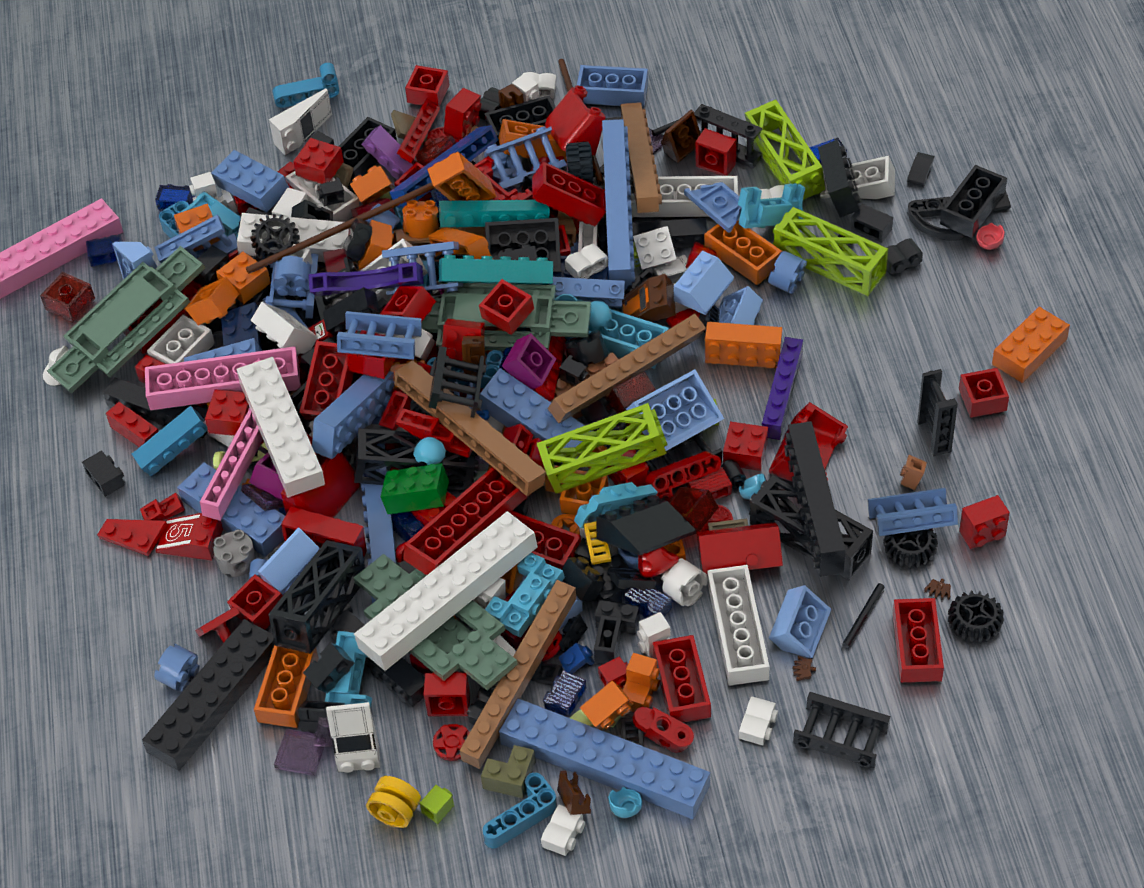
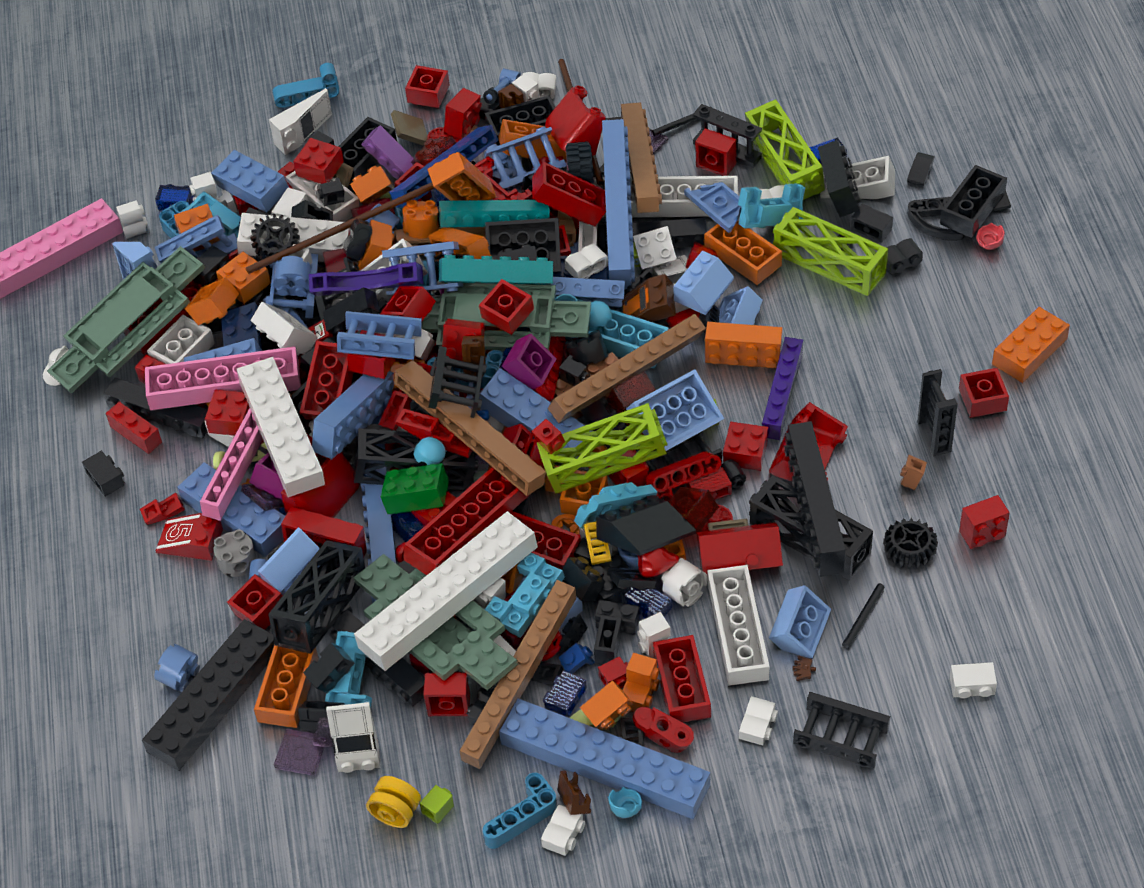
(67, 296): clear red brick -> none
(101, 250): clear blue brick -> none
(131, 219): none -> white brick
(133, 534): red wing -> none
(170, 441): dark azure brick -> none
(219, 625): red tile -> none
(418, 131): red plate -> none
(450, 741): red wheel -> none
(506, 78): none -> medium blue piece
(510, 776): olive brick -> none
(548, 436): none -> red brick
(613, 85): medium blue brick -> none
(681, 137): reddish brown slope -> none
(751, 486): medium azure hair -> none
(787, 271): medium blue brick -> none
(912, 512): medium blue fence -> none
(918, 640): red brick -> none
(938, 588): reddish brown piece -> none
(973, 680): none -> white brick
(976, 625): black gear -> none

